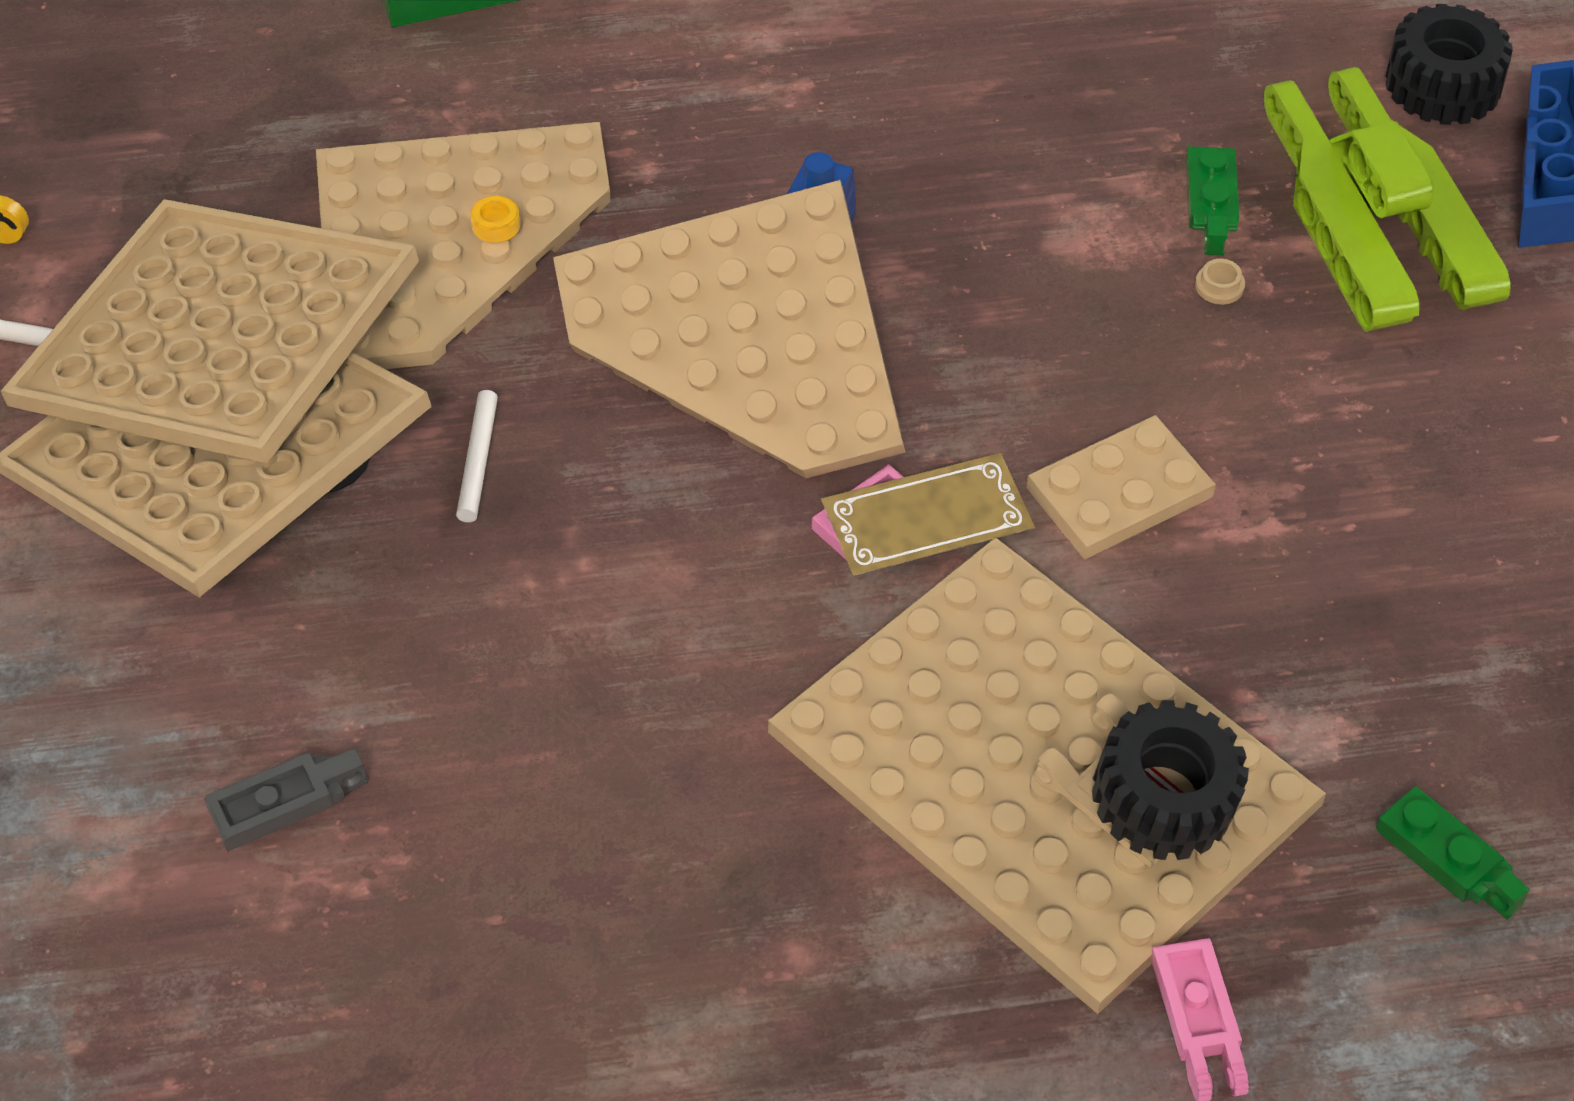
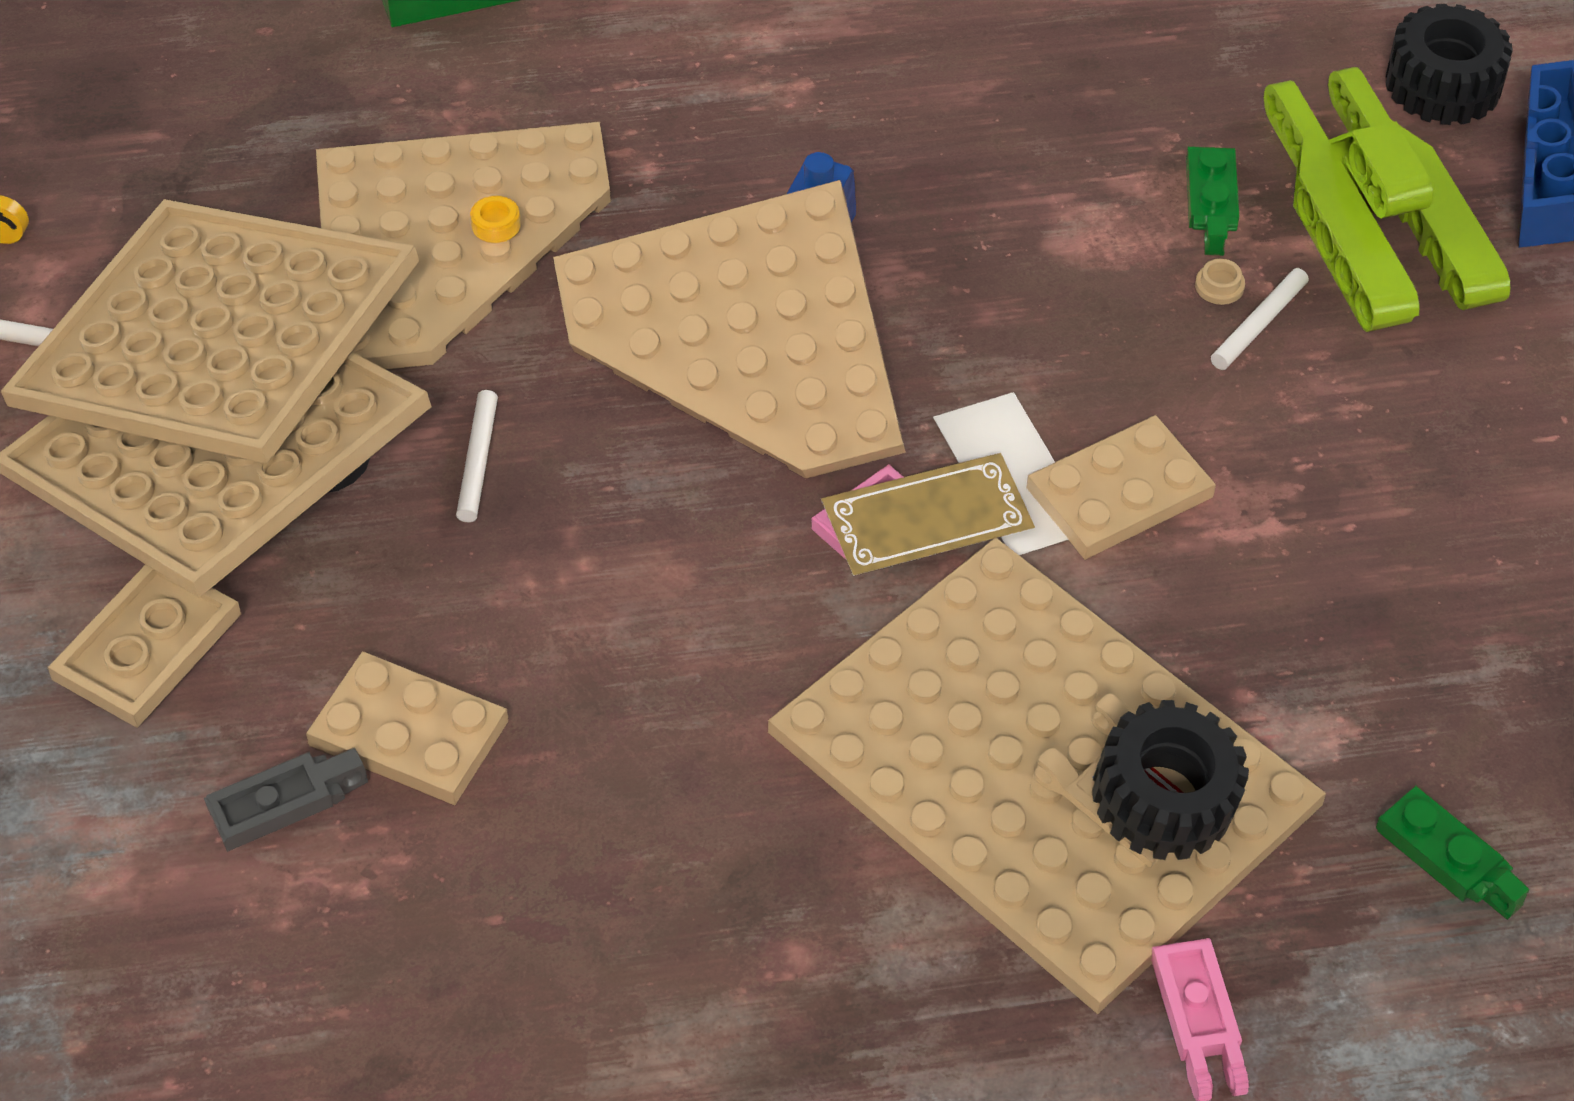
(142, 645): none -> tan plate
(408, 727): none -> tan plate
(1005, 428): none -> white sticker
(1259, 319): none -> white bar

